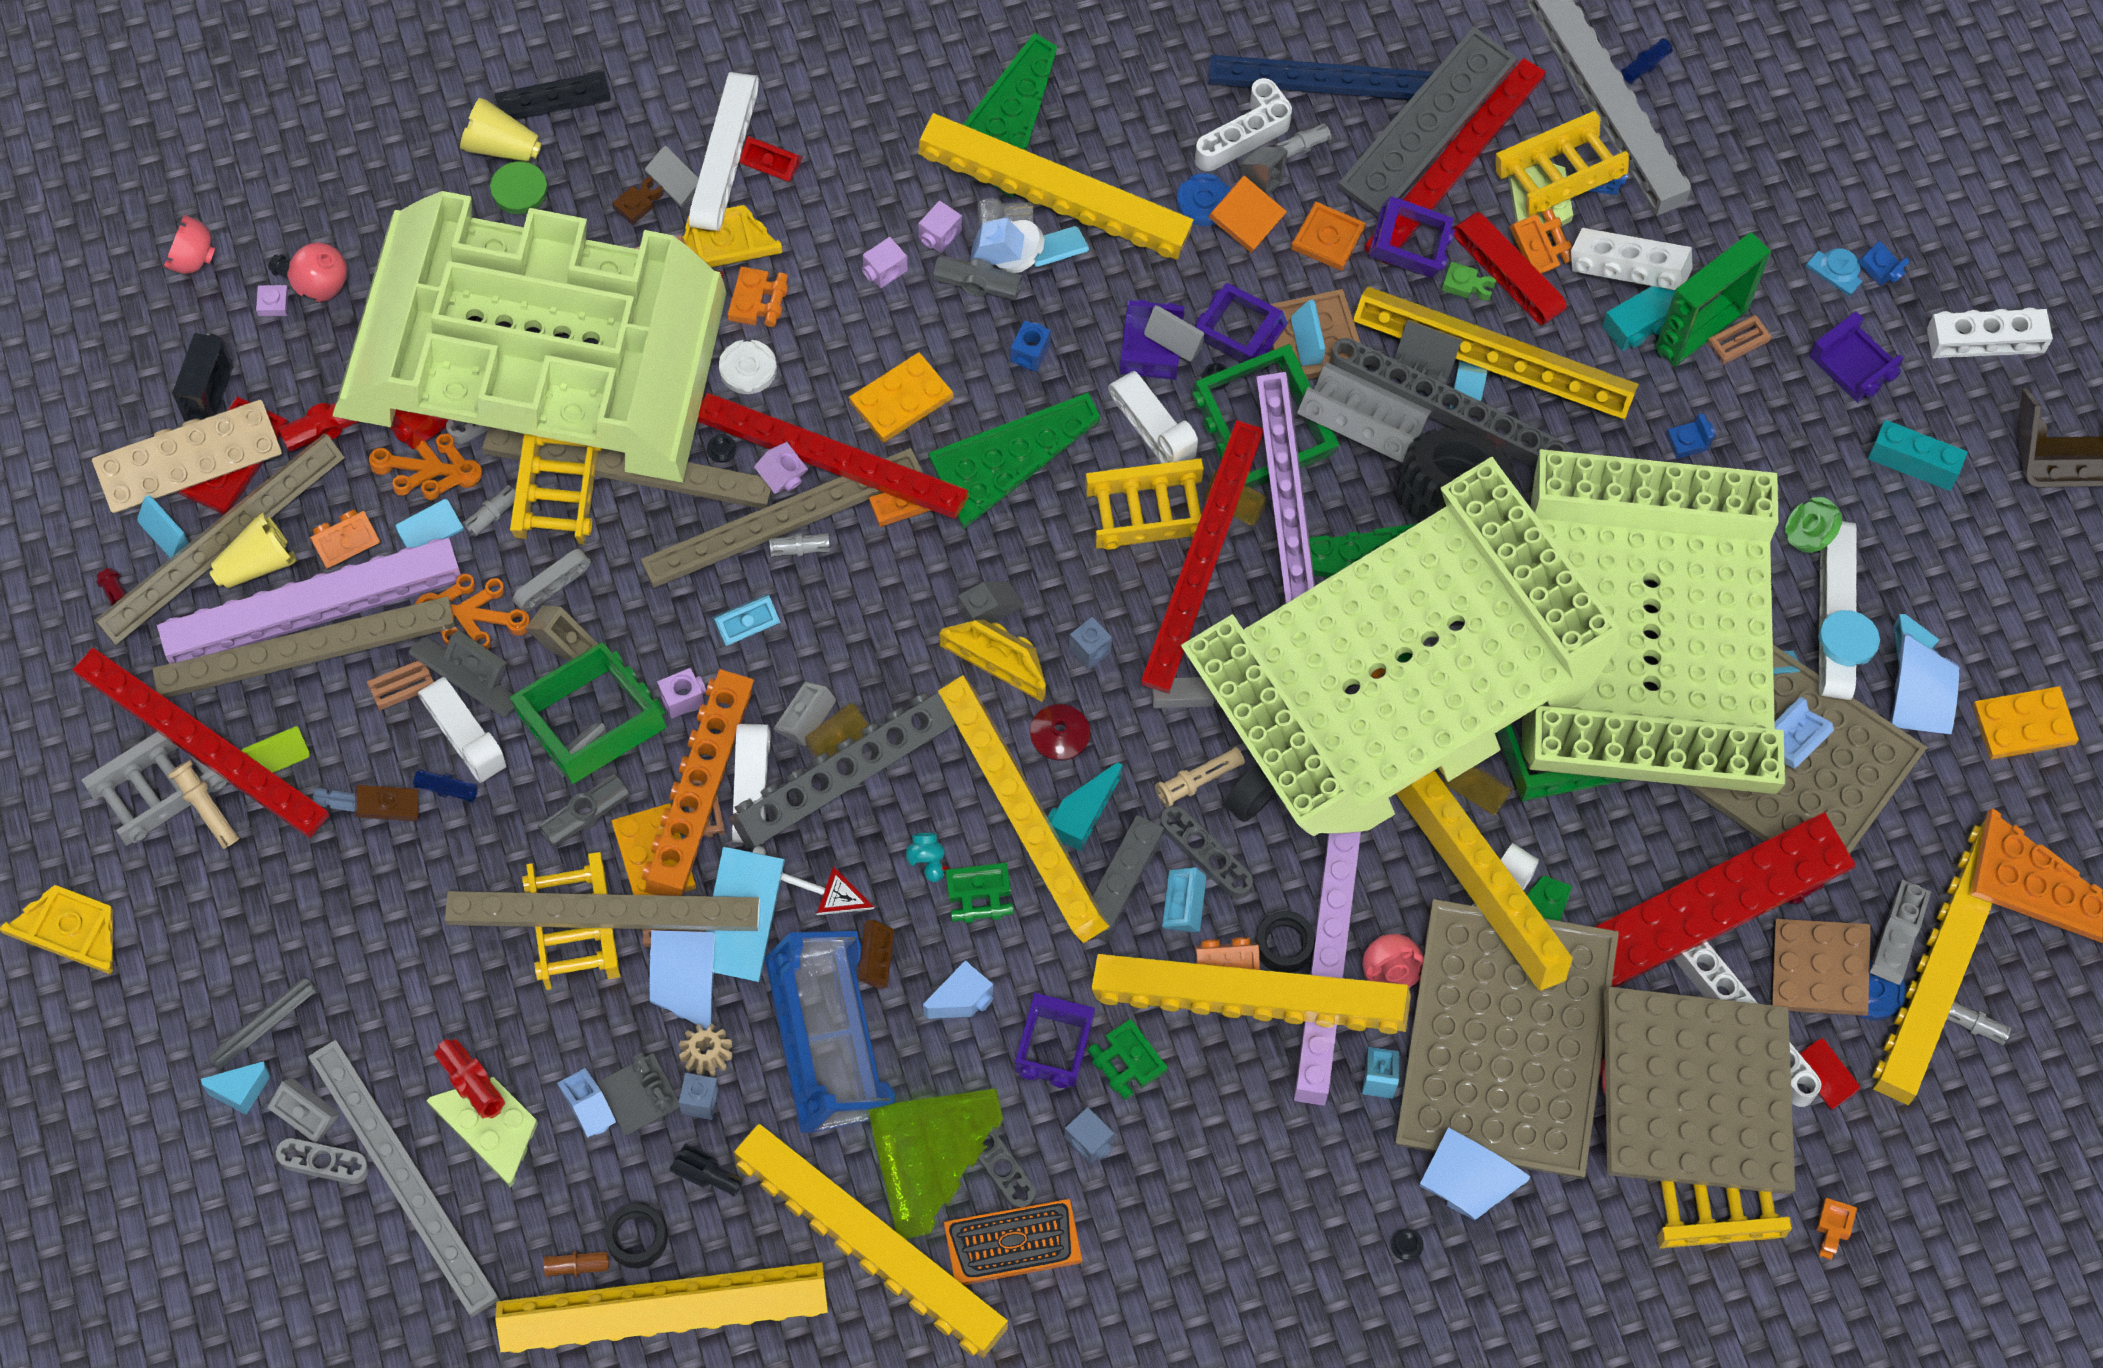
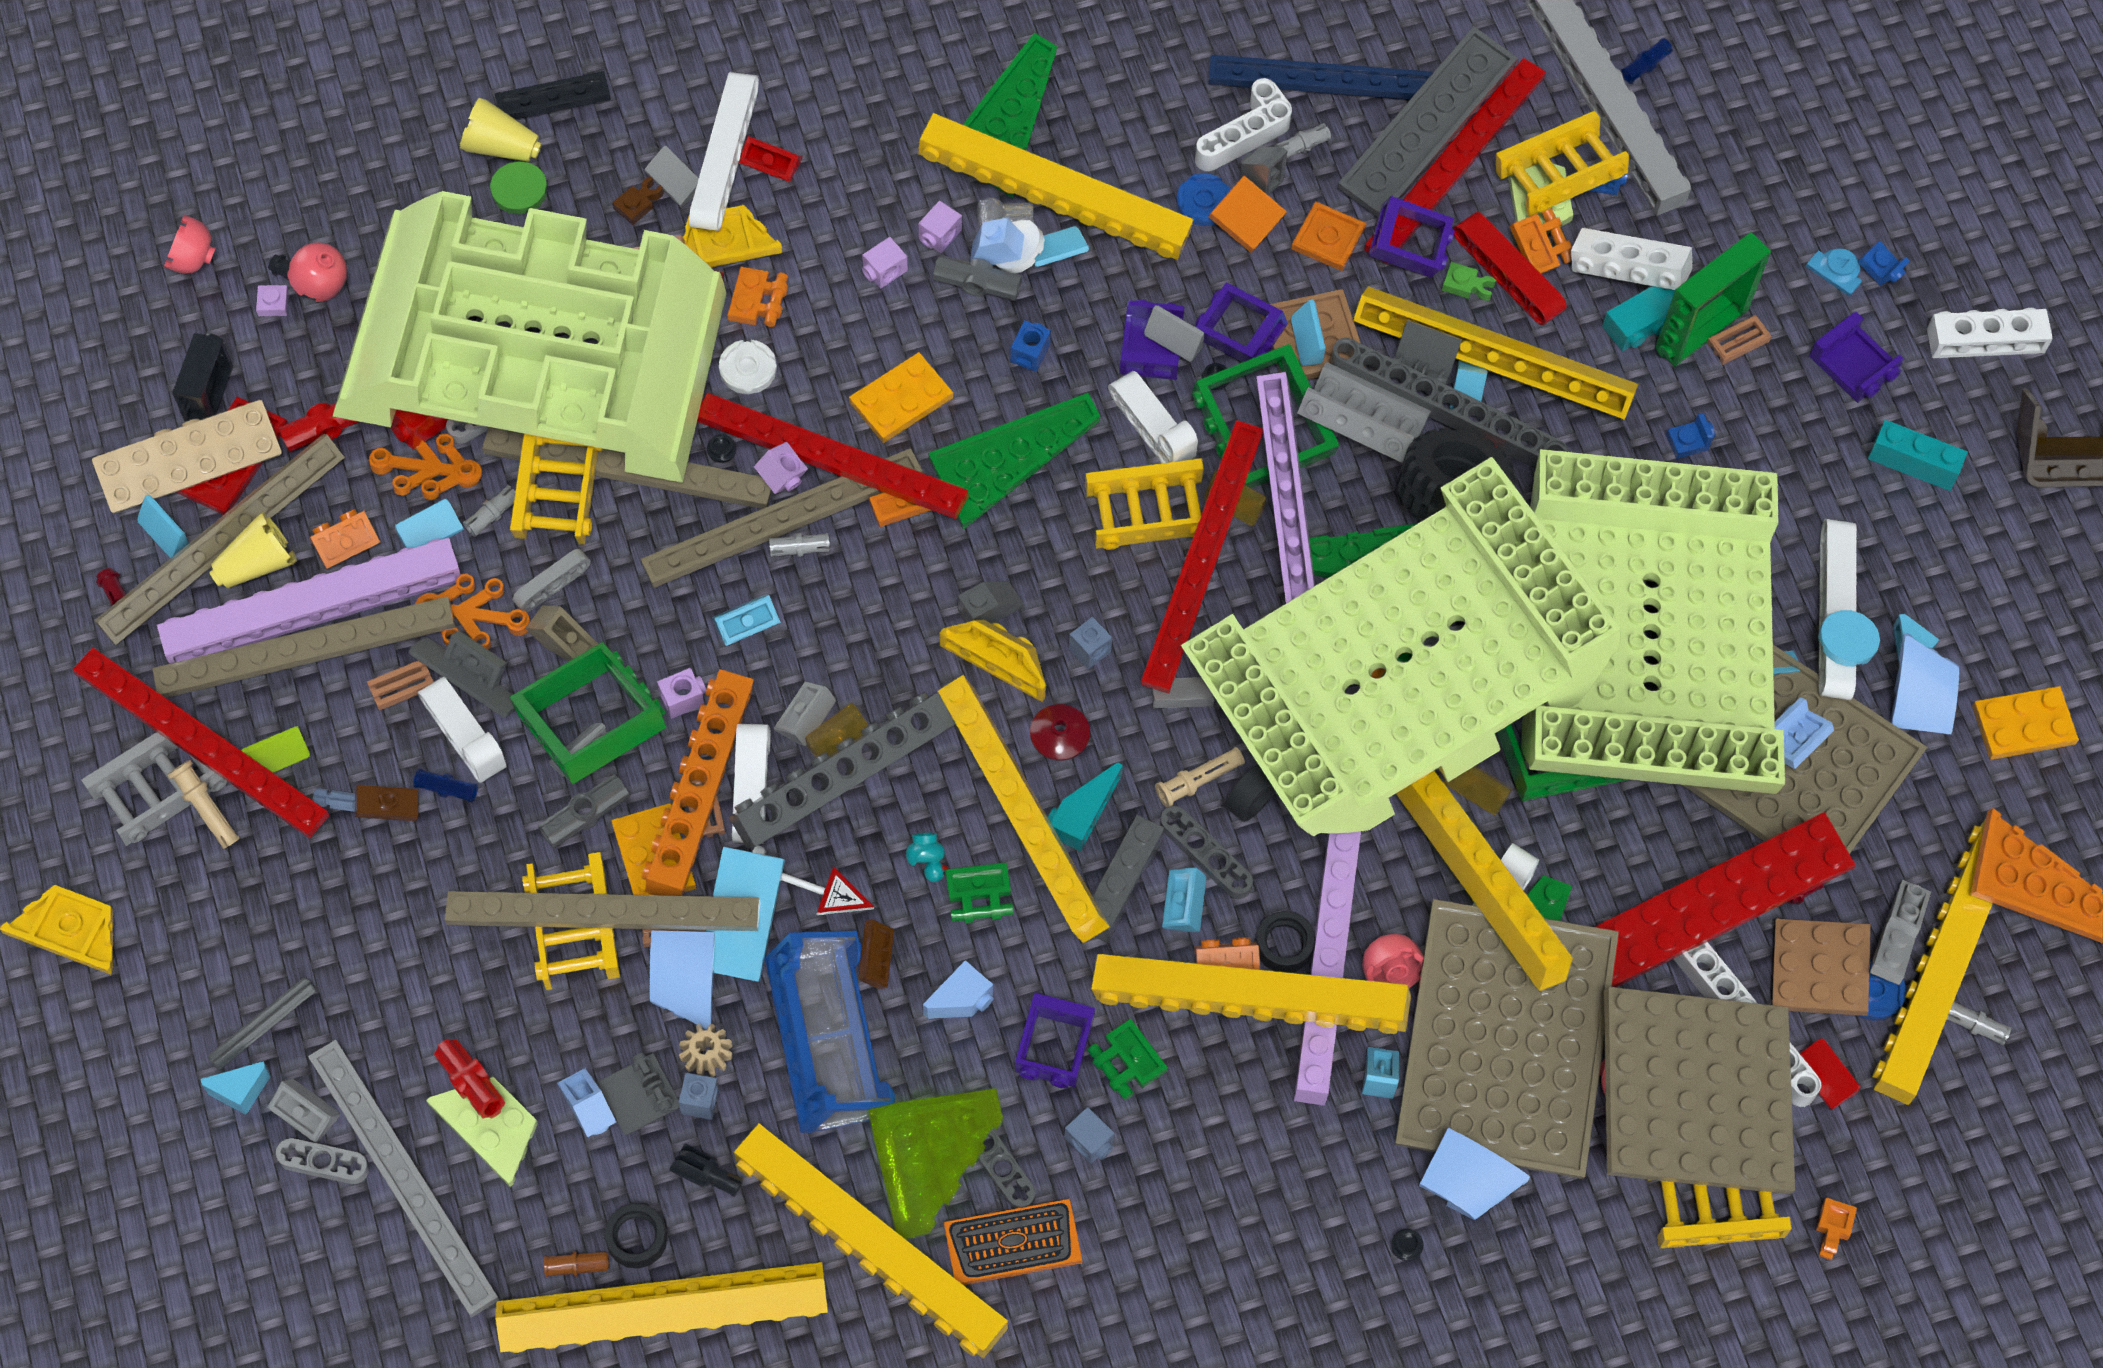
(1813, 525): bright green tile -> none

